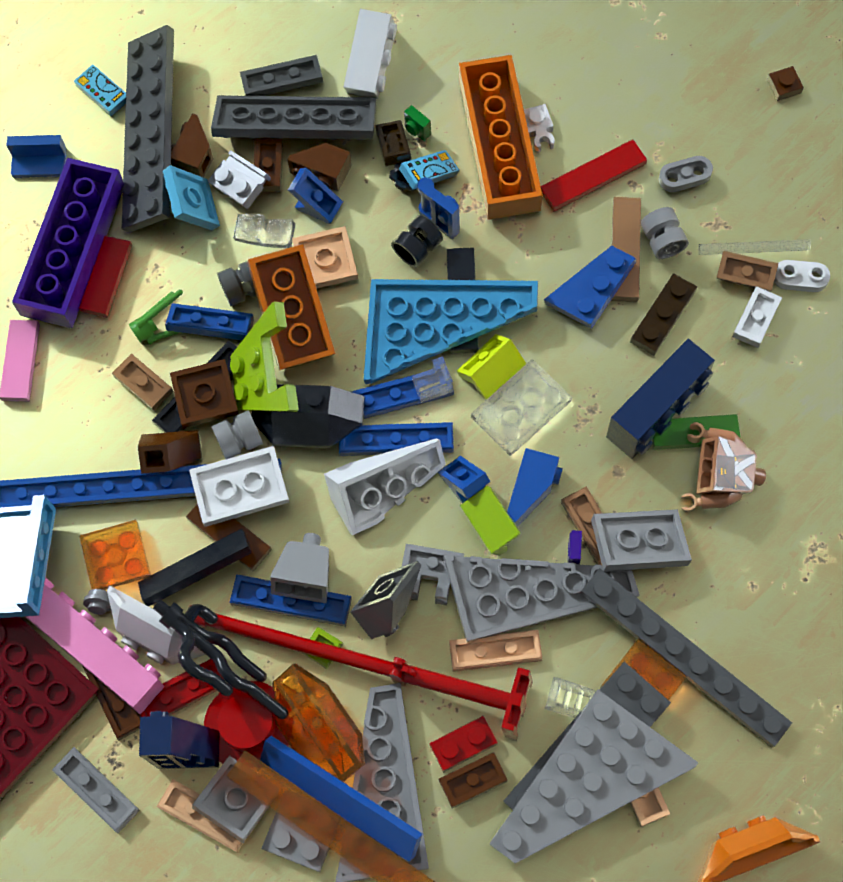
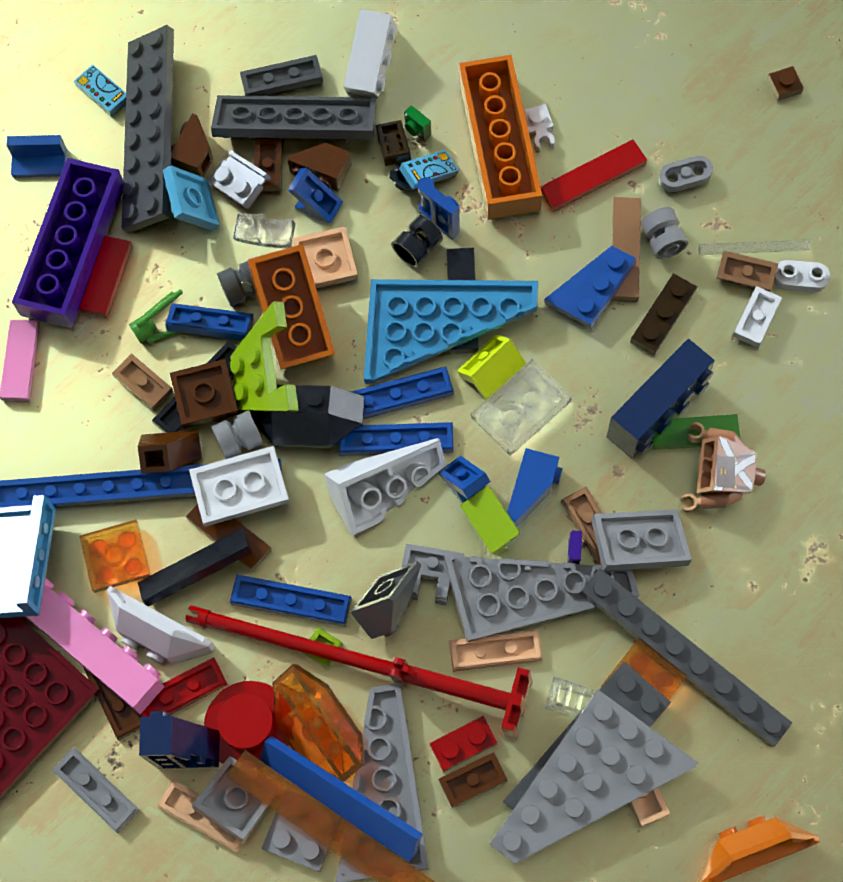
(97, 601): light grey plate -> none
(196, 636): black plant -> none
(302, 570): light grey torso -> none
(433, 382): clear panel -> none

